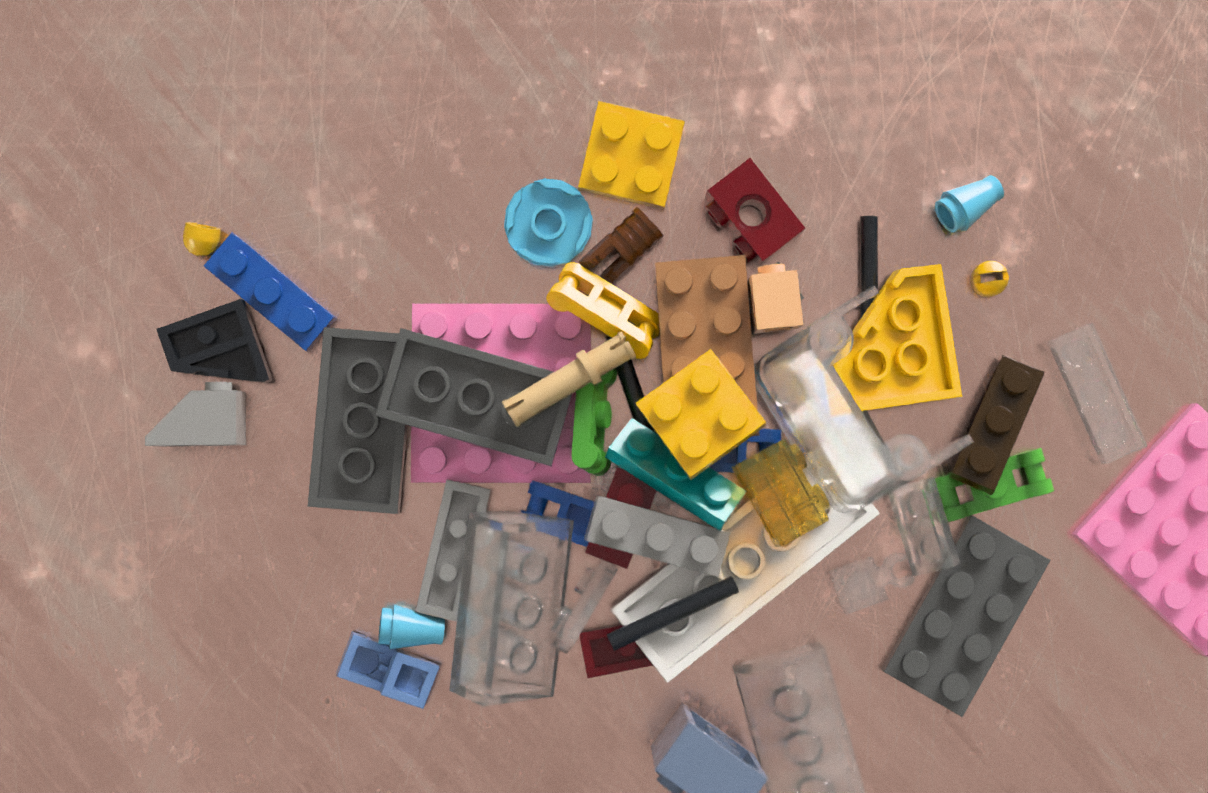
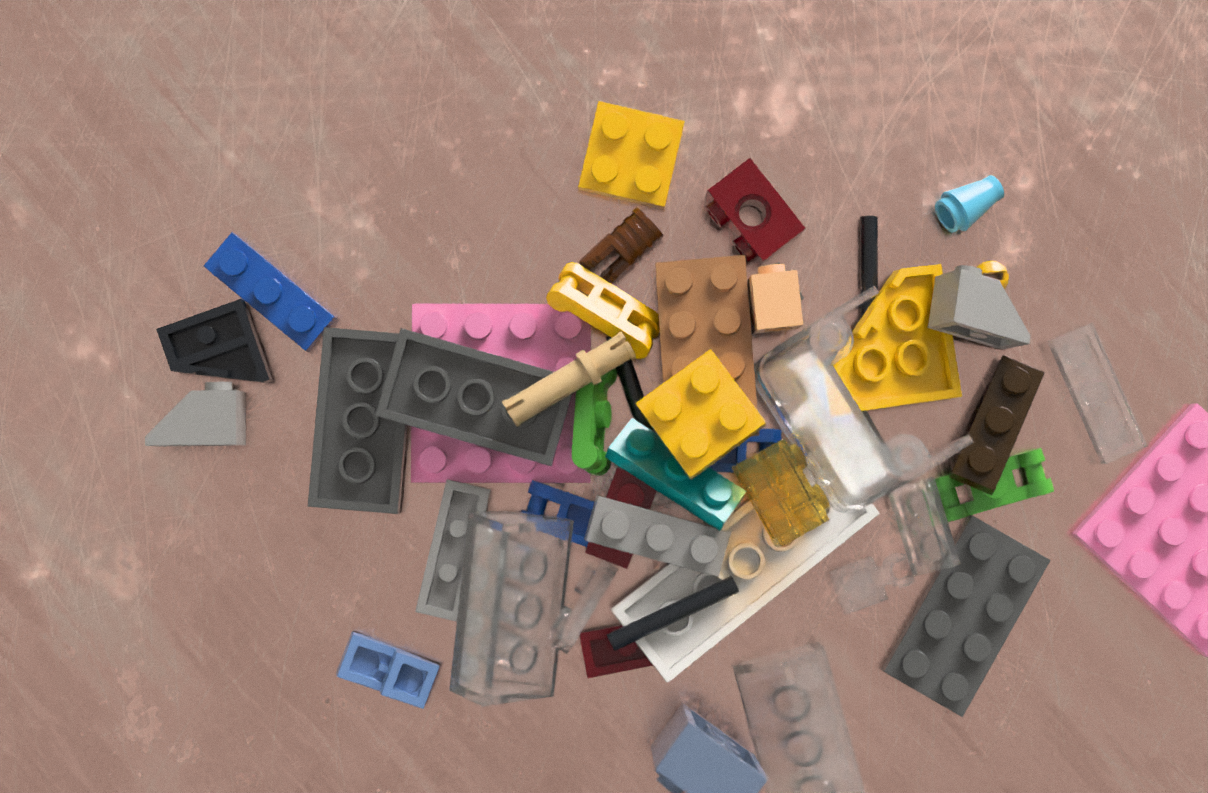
(200, 238): yellow hinge -> none
(407, 628): medium azure cone -> none
(548, 223): medium azure tile -> none
(976, 309): none -> light grey slope

